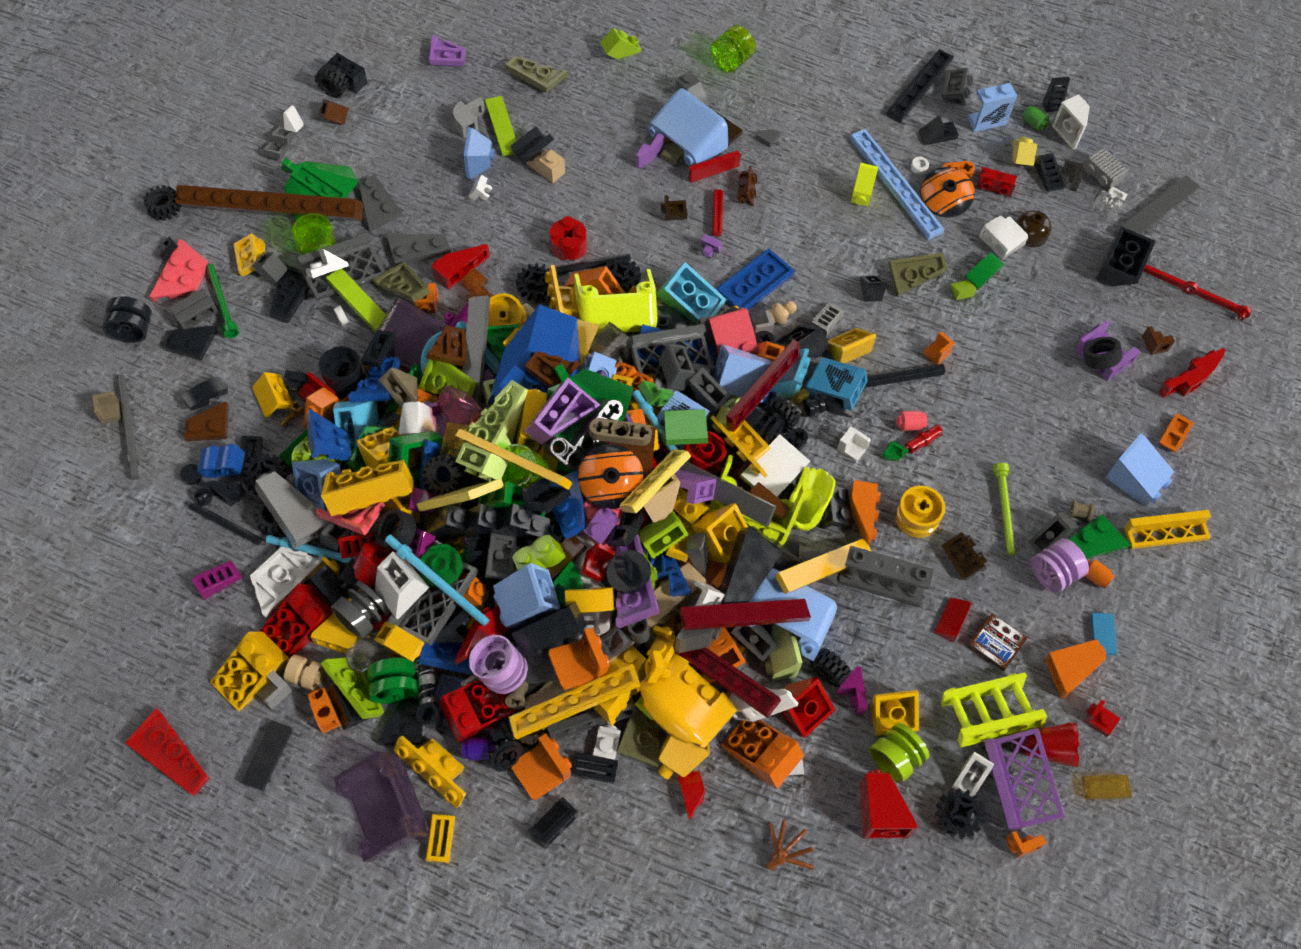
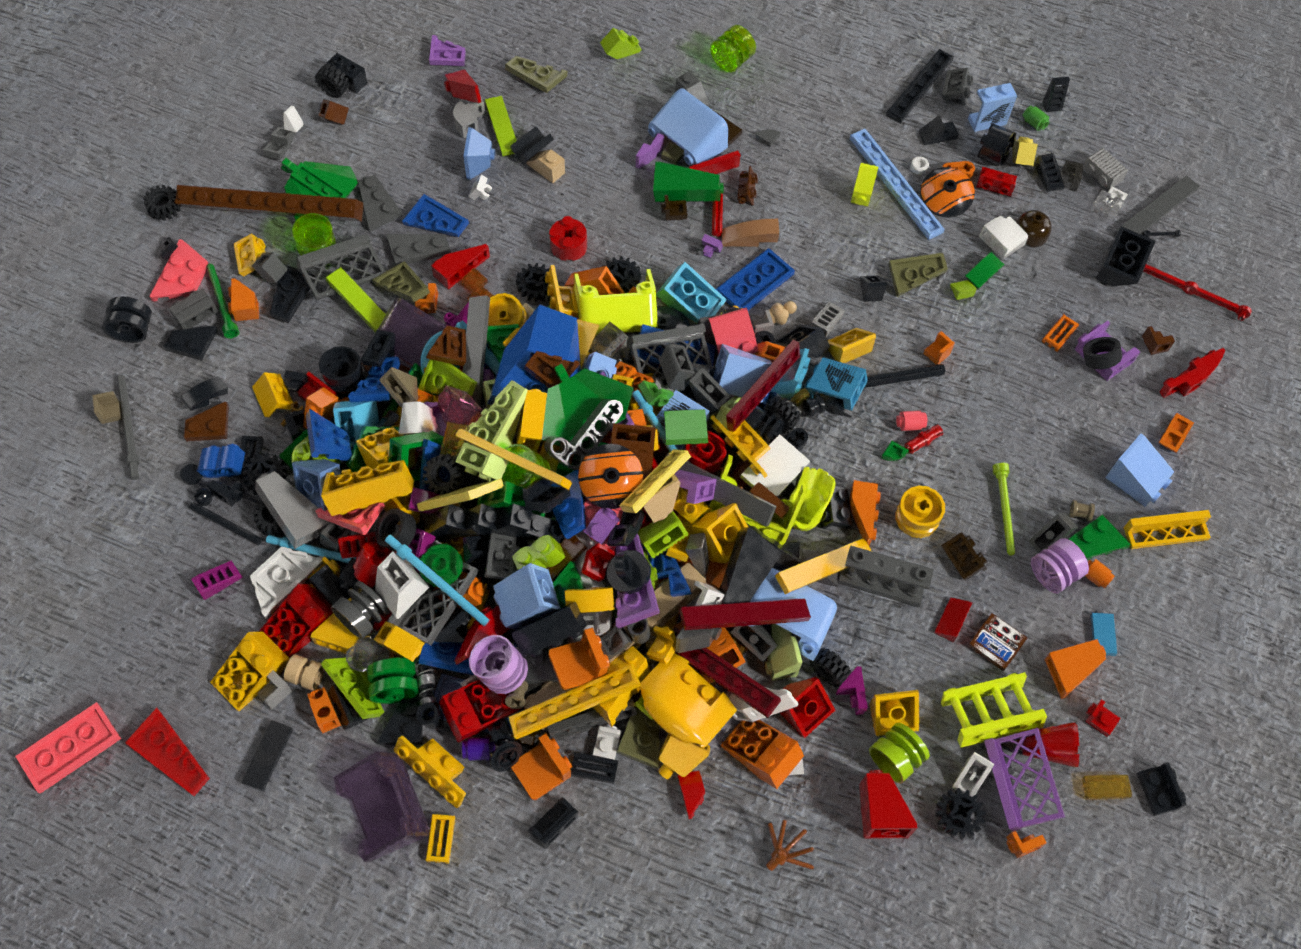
(68, 748): none -> coral plate
(243, 302): none -> orange slope
(294, 421): none -> black bracket
(330, 264): white slope -> none
(341, 315): white tile -> none
(435, 217): none -> blue wing
(462, 86): none -> red slope
(562, 410): medium lavender wedge -> none
(589, 264): black bar -> none
(625, 439): dark tan beam -> none
(656, 667): yellow tile -> none
(685, 184): none -> green slope
(751, 233): none -> medium nougat slope
(853, 444): white panel -> none
(996, 144): none -> black brick
(1053, 342): none -> orange tile
(1072, 120): white slope -> none
(1162, 789): none -> black bracket
(1177, 233): none -> black hinge

